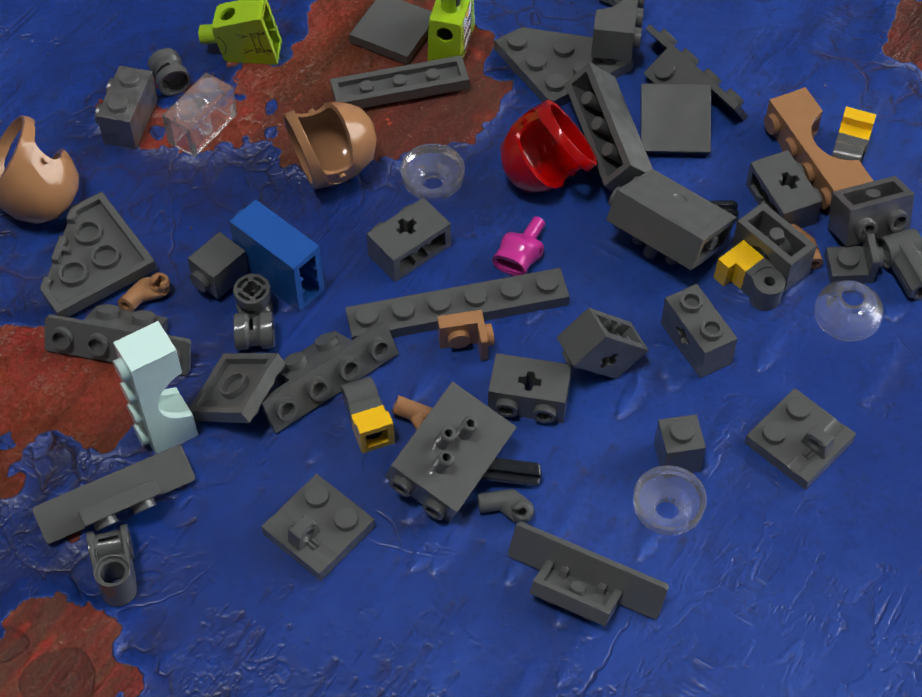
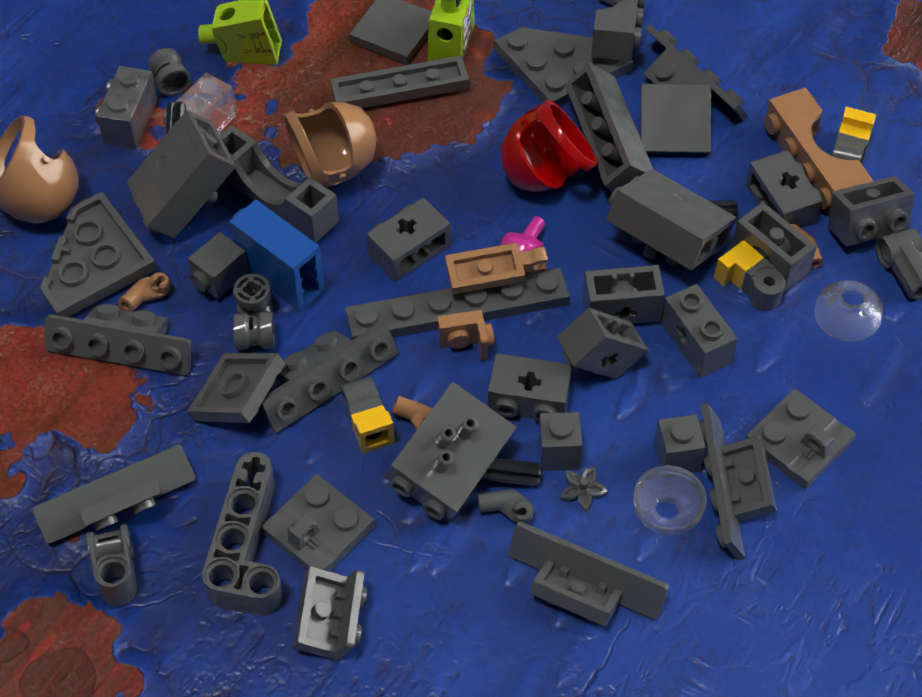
(146, 367): light aqua arch -> none
(180, 172): none -> dark grey piece
(246, 530): none -> dark grey beam
(303, 205): none -> dark grey arch
(329, 613): none -> dark grey bracket
(432, 162): clear piece -> none
(492, 267): none -> medium nougat plate
(560, 441): none -> dark grey brick
(583, 488): none -> dark grey plant
(626, 293): none -> dark grey brick
(739, 479): none -> dark grey bracket
(854, 262): dark grey bracket -> none

